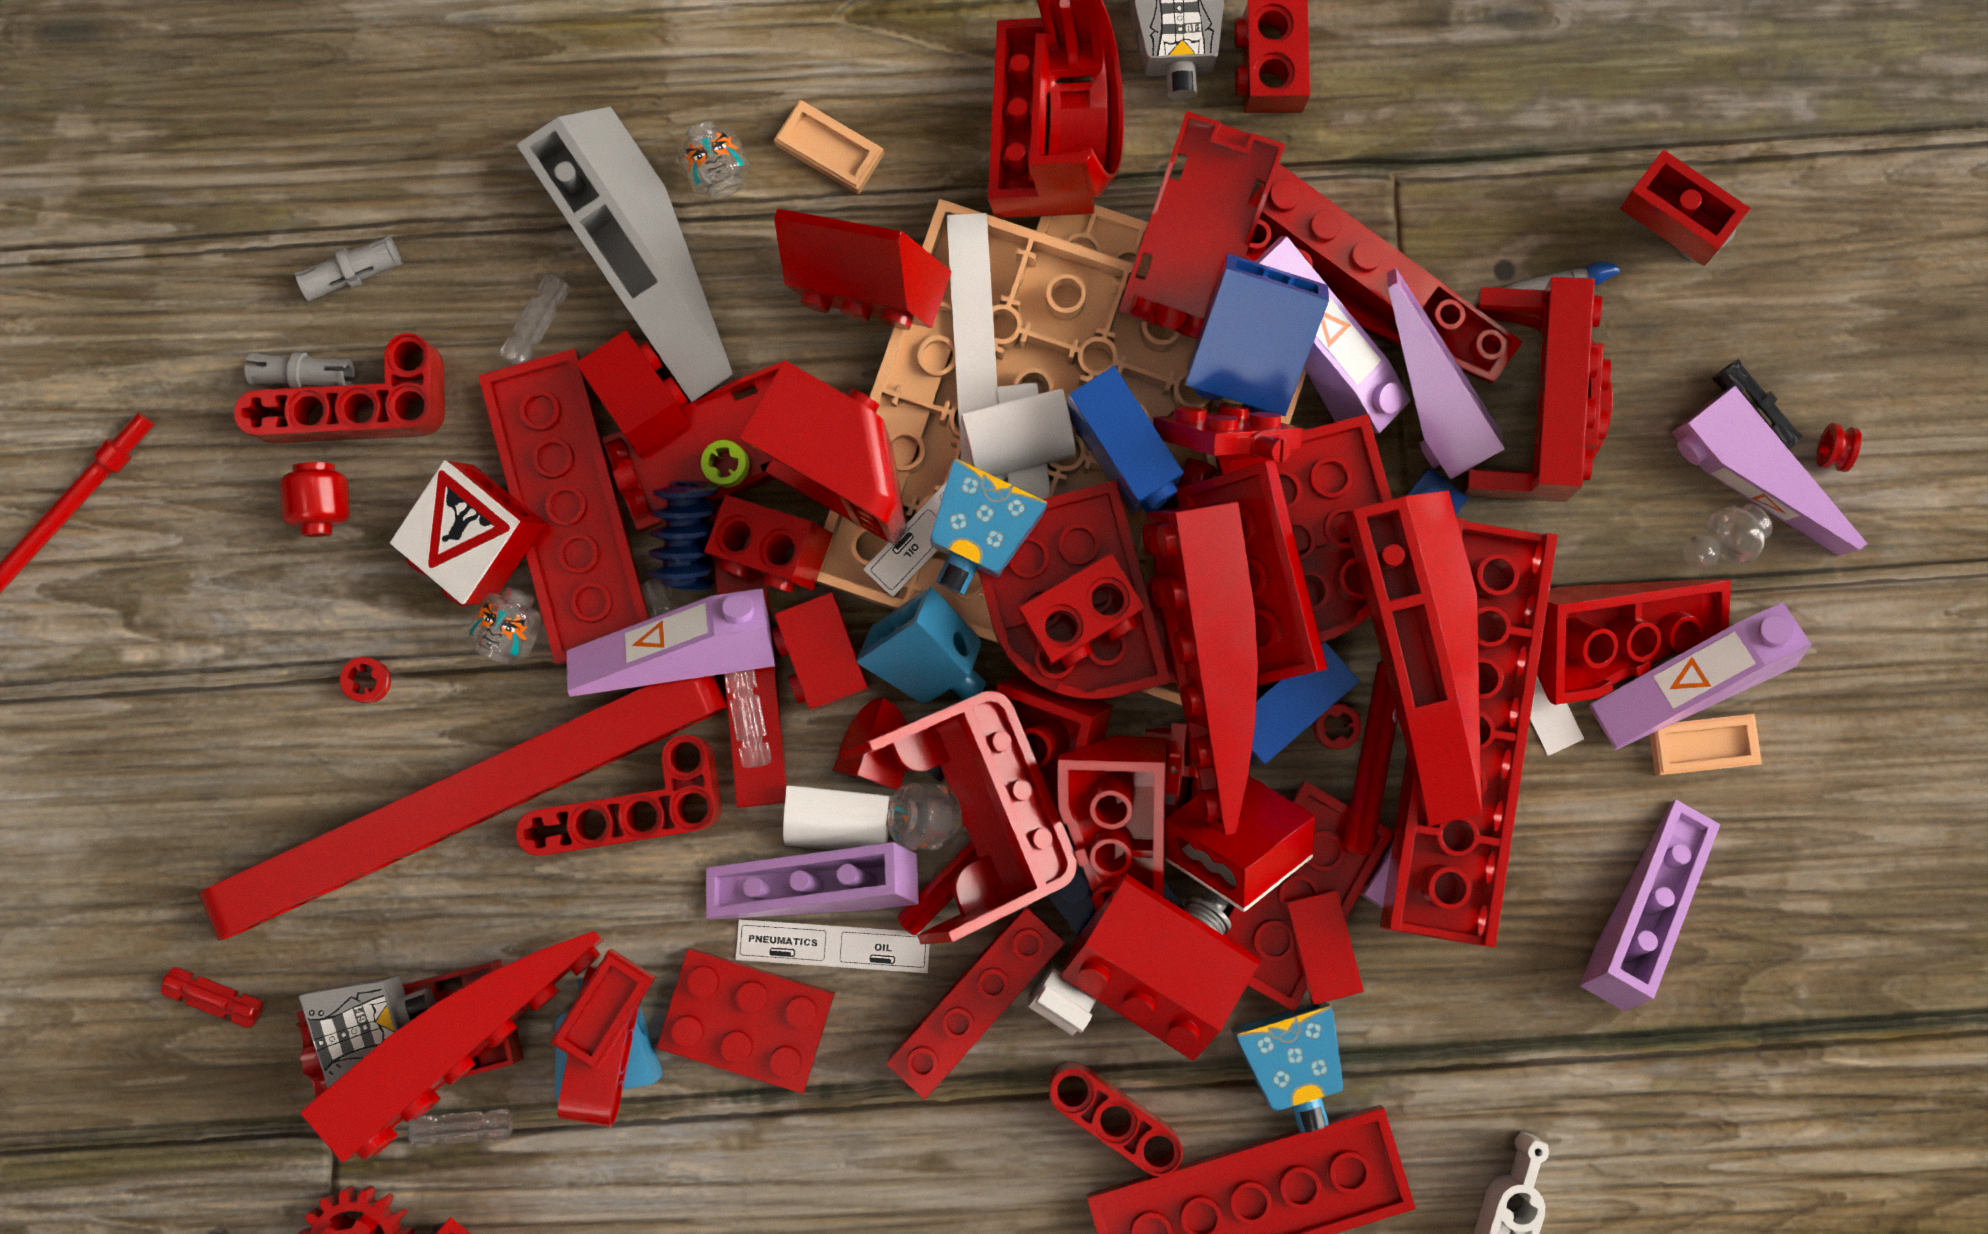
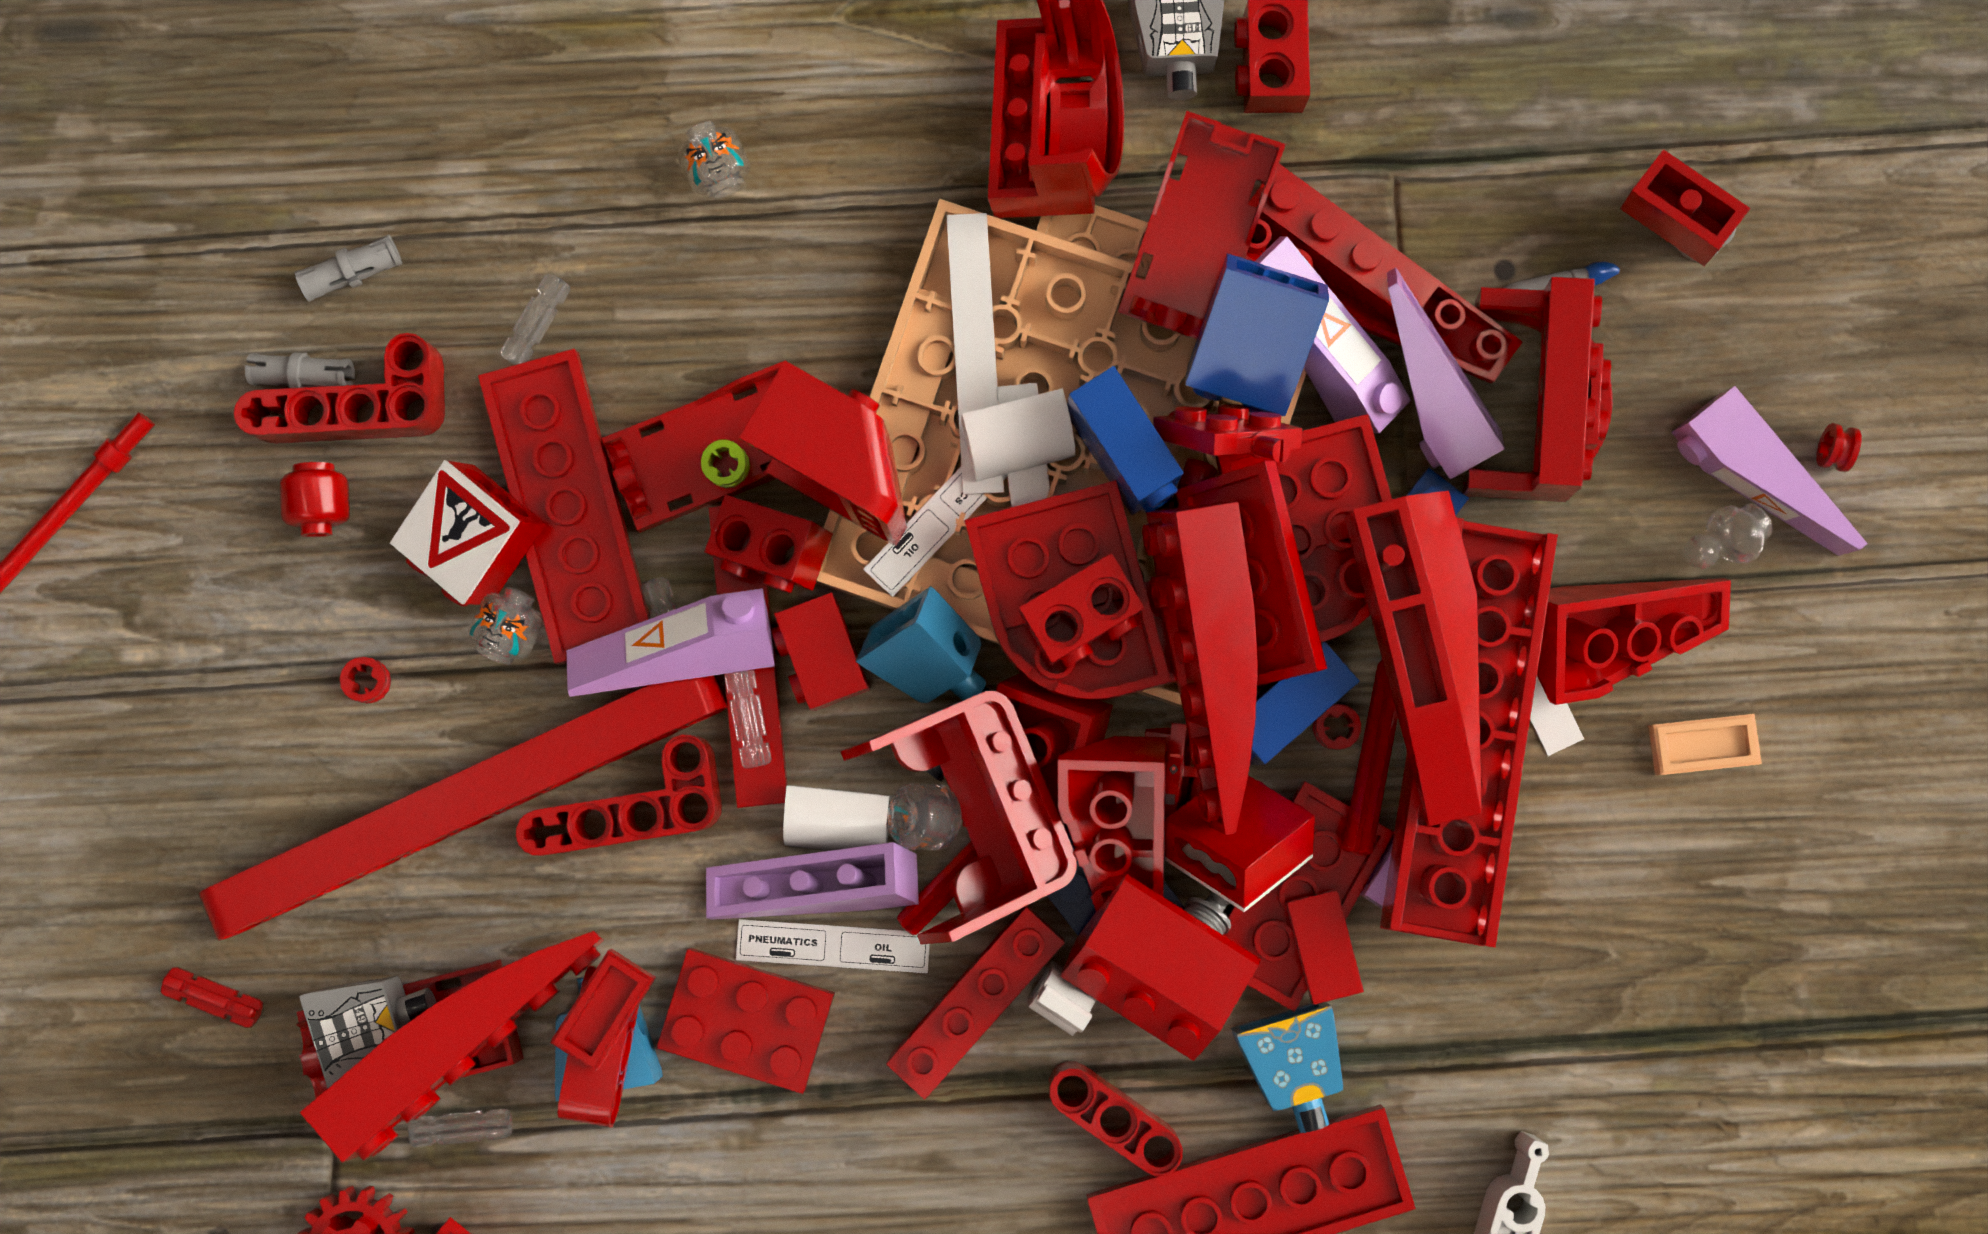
(633, 237): light grey wedge -> none
(634, 393): red brick -> none
(684, 534): dark blue piece -> none
(829, 146): light nougat tile -> none
(859, 269): red slope -> none
(881, 764): red brick -> none
(981, 524): dark azure torso -> none
(1651, 910): lavender slope -> none
(1703, 676): lavender slope -> none
(1738, 376): black pin -> none

